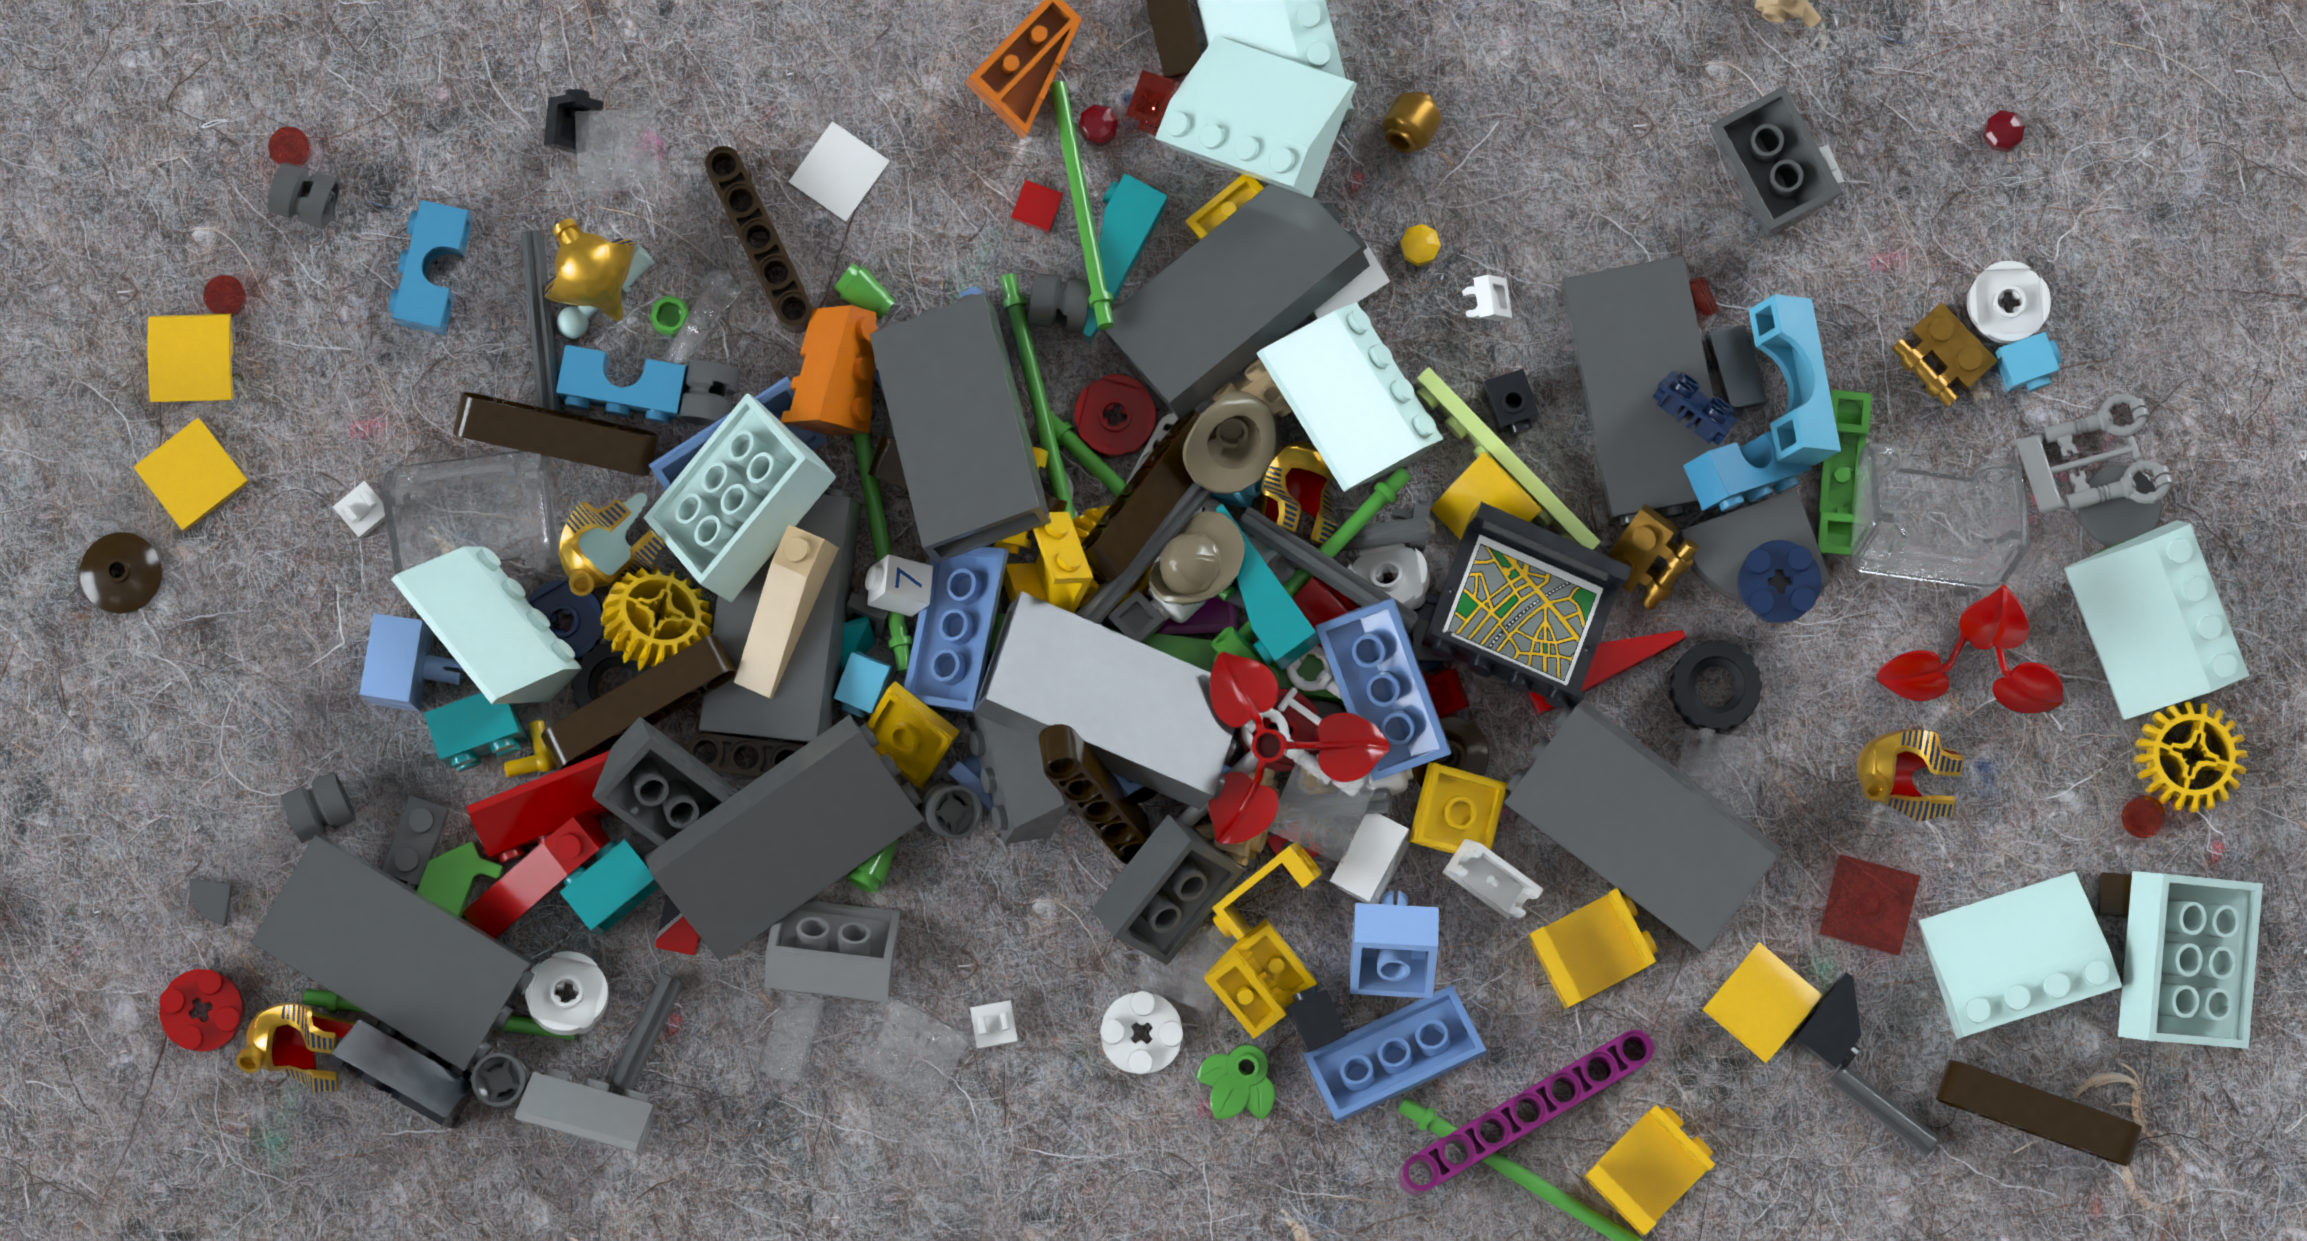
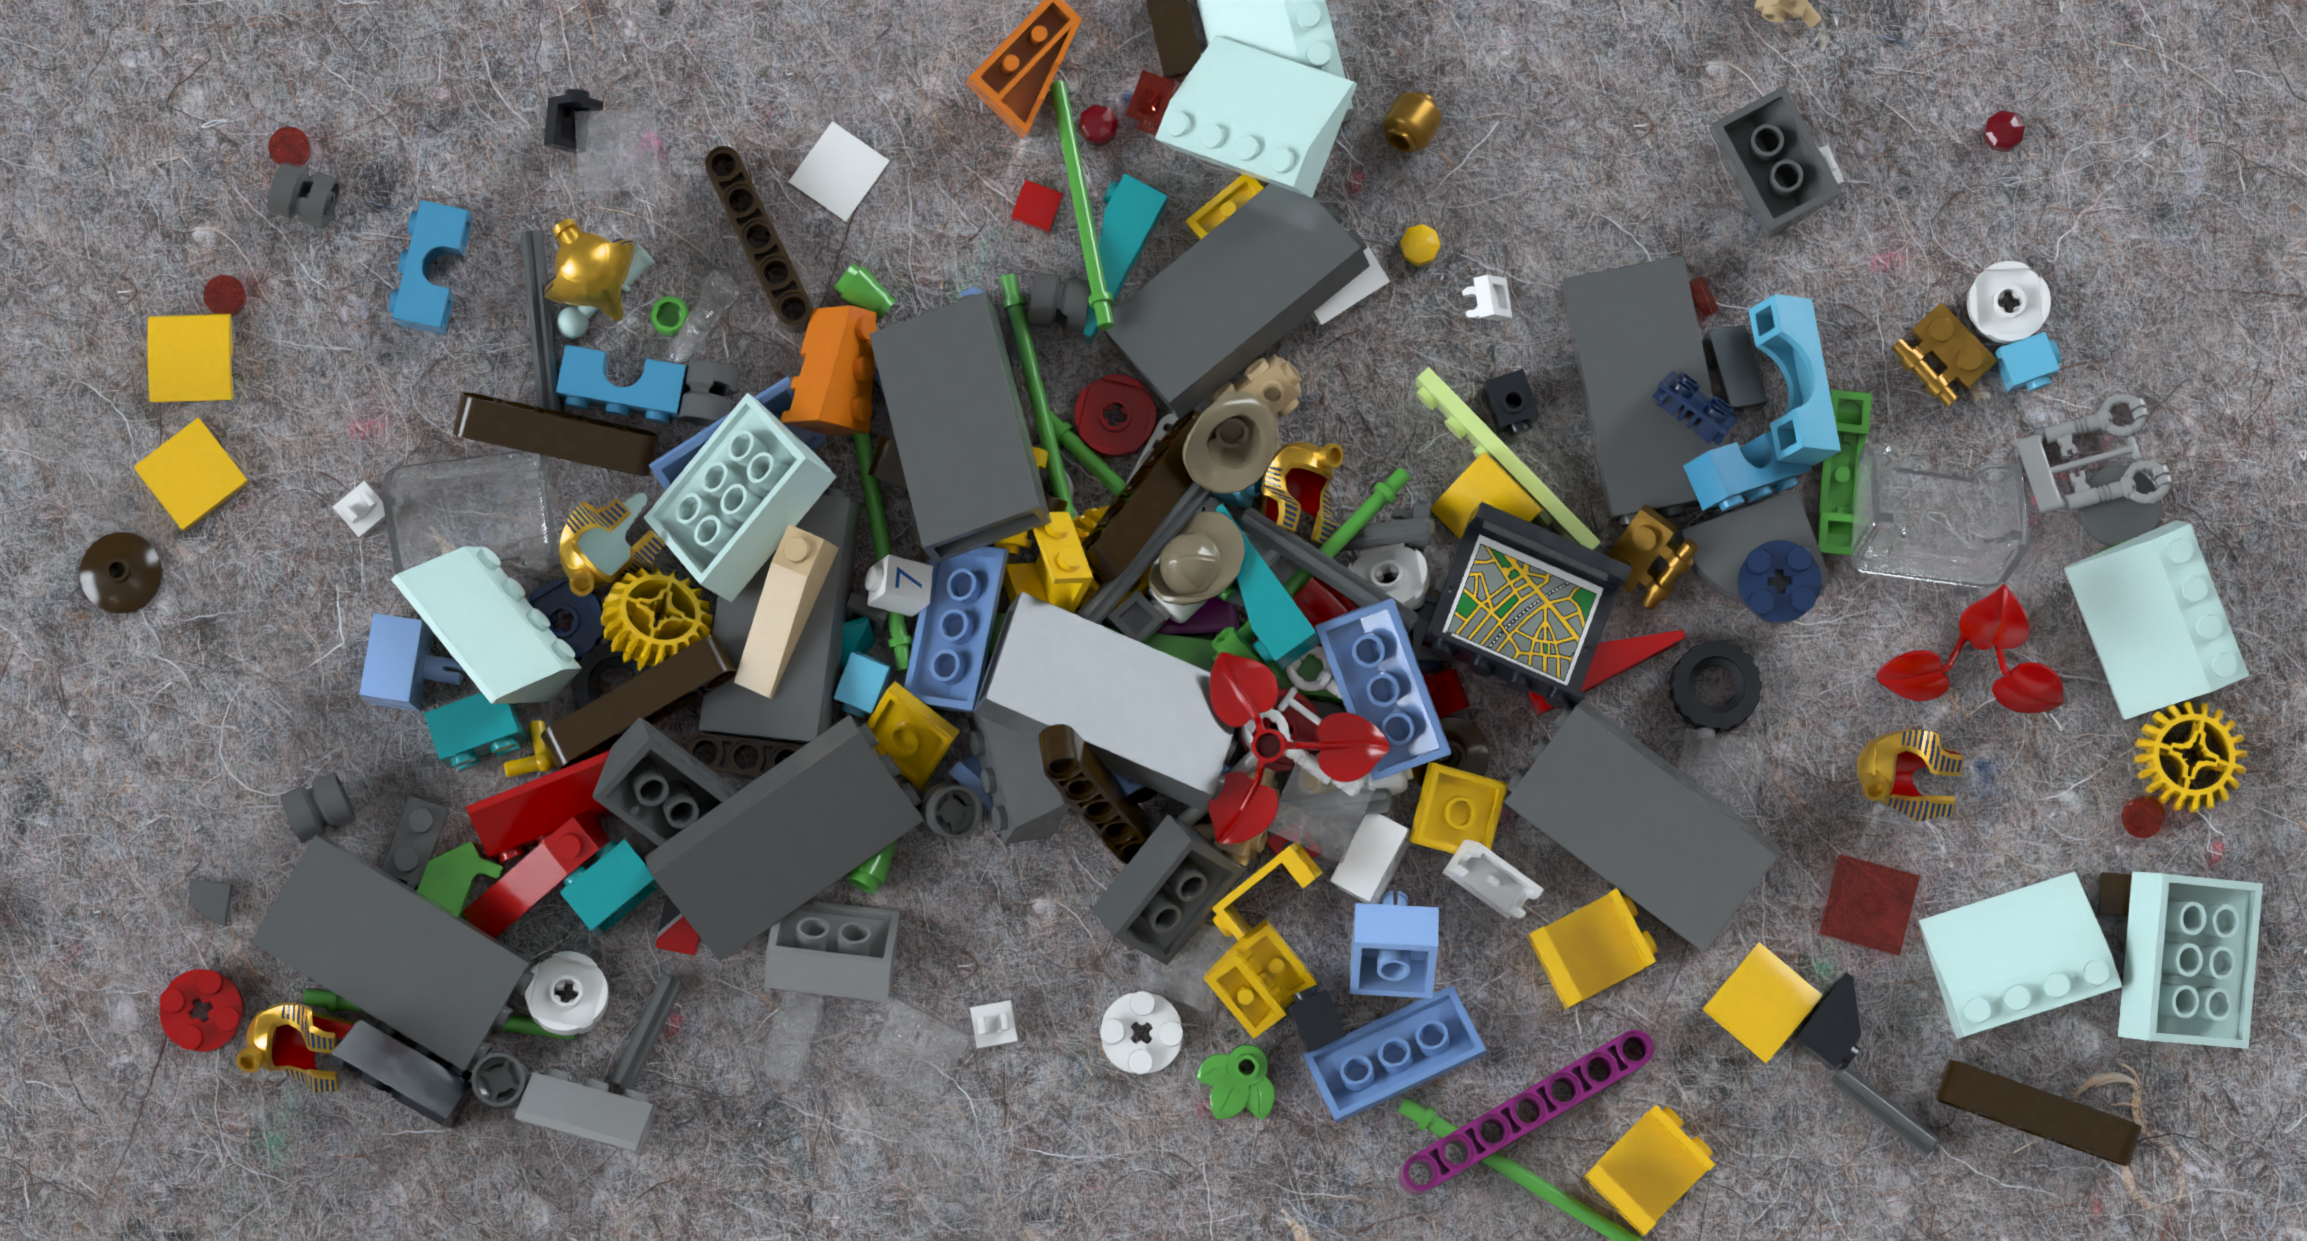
(1350, 397): light aqua slope -> none

